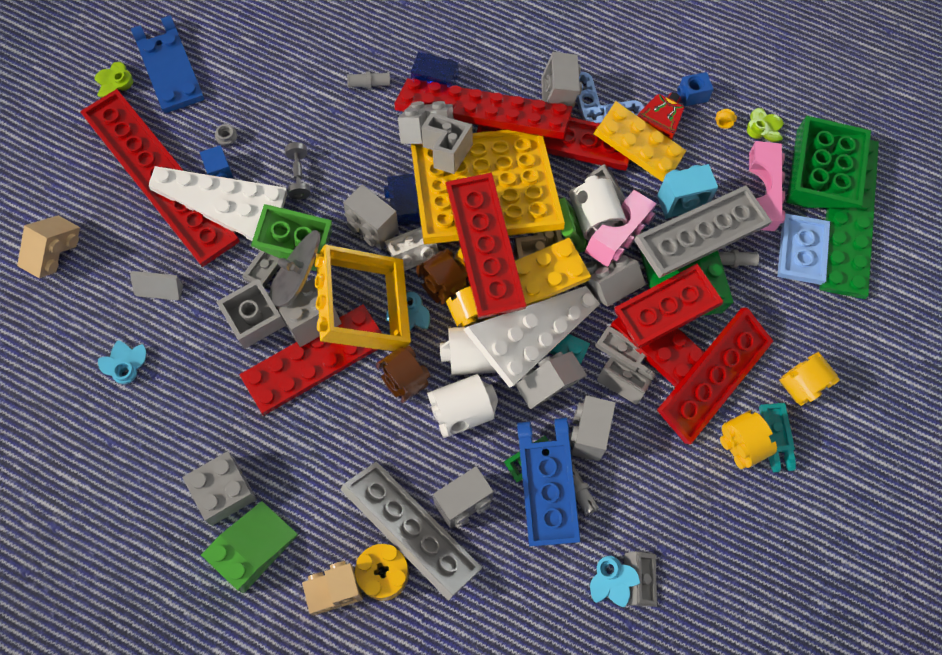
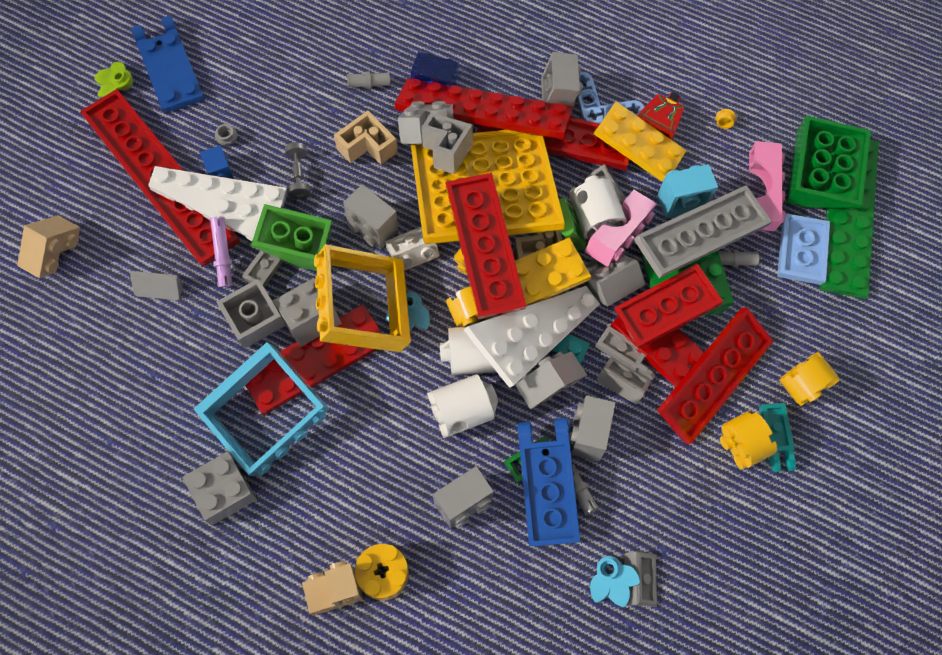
(123, 359): medium azure plate -> none
(221, 252): none -> lavender pin
(235, 383): none -> medium azure window
(249, 546): bright green slope -> none
(294, 271): flat silver shield -> none
(366, 135): none -> tan brick
(403, 198): clear blue brick -> none
(403, 373): reddish brown brick -> none
(411, 530): light grey plate -> none
(442, 276): reddish brown brick -> none
(695, 89): blue brick -> none
(765, 125): lime plate -> none

